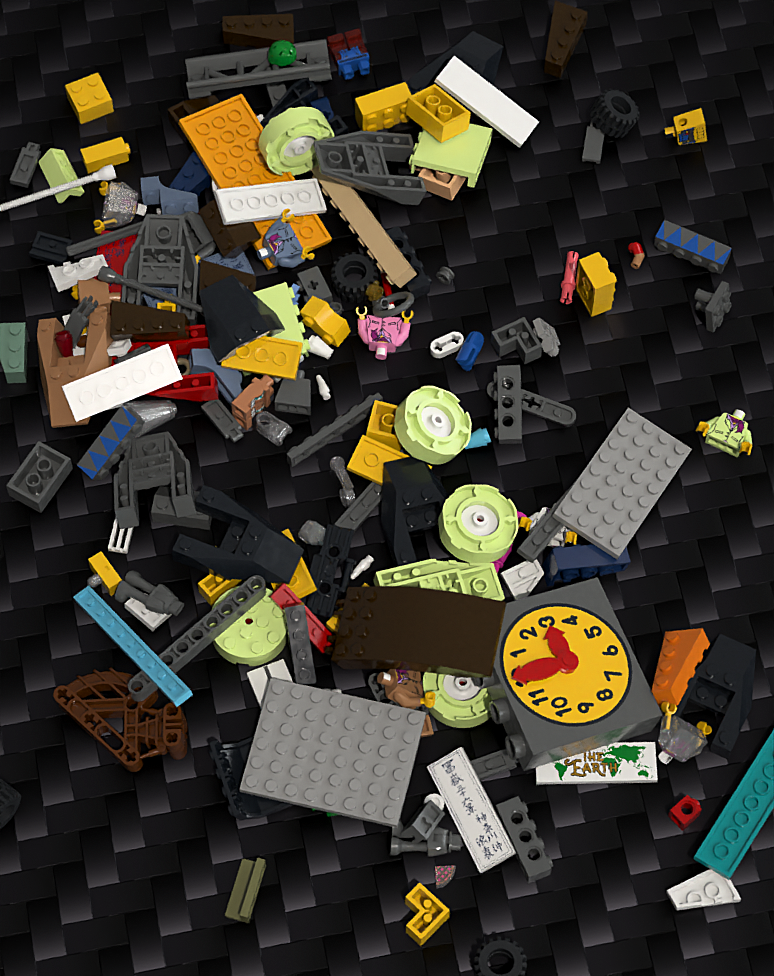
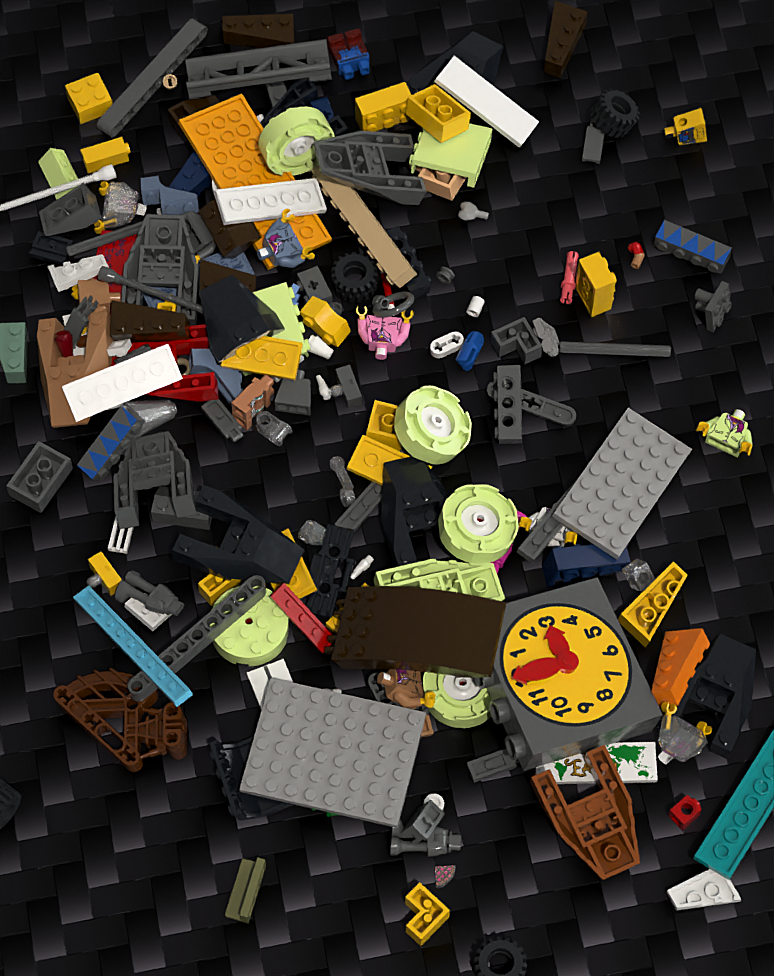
(26, 165): dark grey hinge -> none
(71, 212): none -> dark grey slope
(152, 78): none -> dark grey beam
(166, 83): none -> tan hinge
(284, 49): green helmet -> none
(299, 643): black brick -> none
(328, 433): dark grey plate -> none
(347, 387): none -> dark grey piece
(374, 291): clear yellow plate -> none
(470, 212): none -> light grey rock
(471, 810): white tile -> none
(475, 306): none -> white hinge
(478, 438): medium azure cone -> none
(522, 578): white wing -> none
(531, 869): dark grey brick -> none
(599, 825): none -> dark orange wedge
(615, 349): none -> dark grey axle
(633, 572): none -> clear brick
(648, 609): none -> yellow wedge

